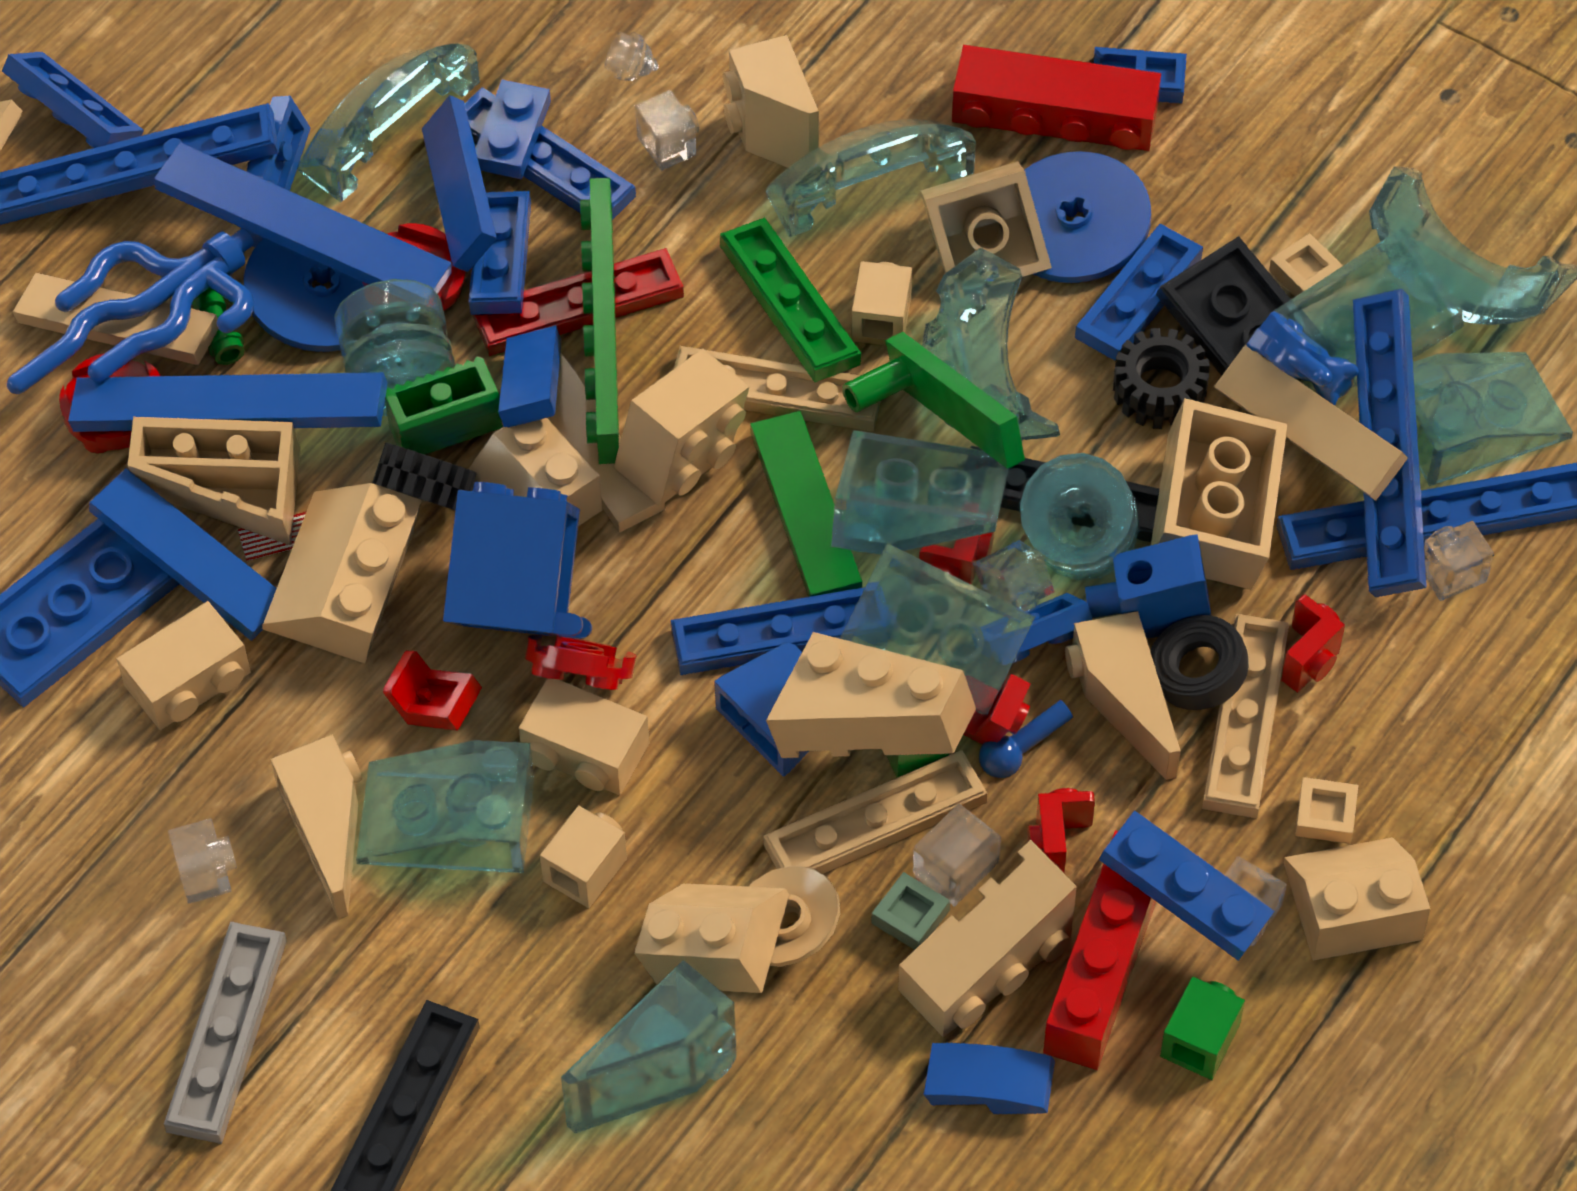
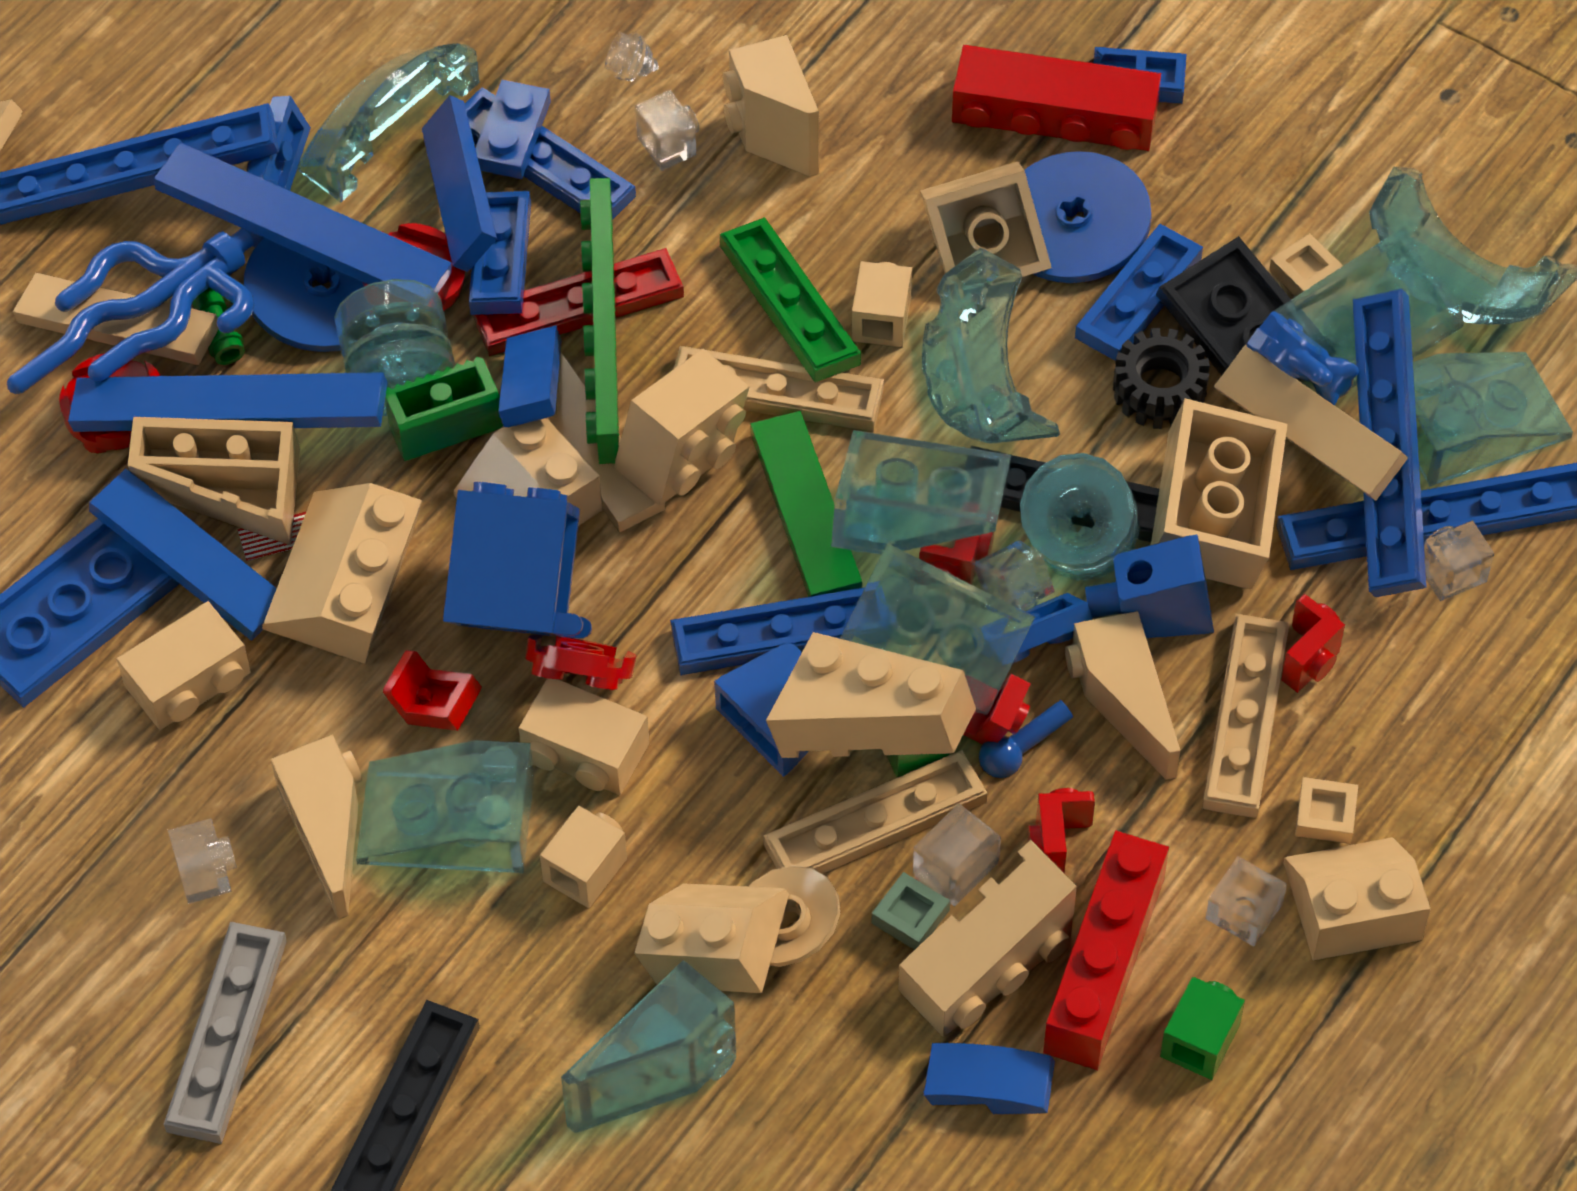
(69, 99): blue plate -> none
(422, 476): black tyre -> none
(864, 156): clear light blue windscreen -> none
(943, 393): green piece -> none
(1186, 885): blue plate -> none
(1208, 689): black tyre -> none

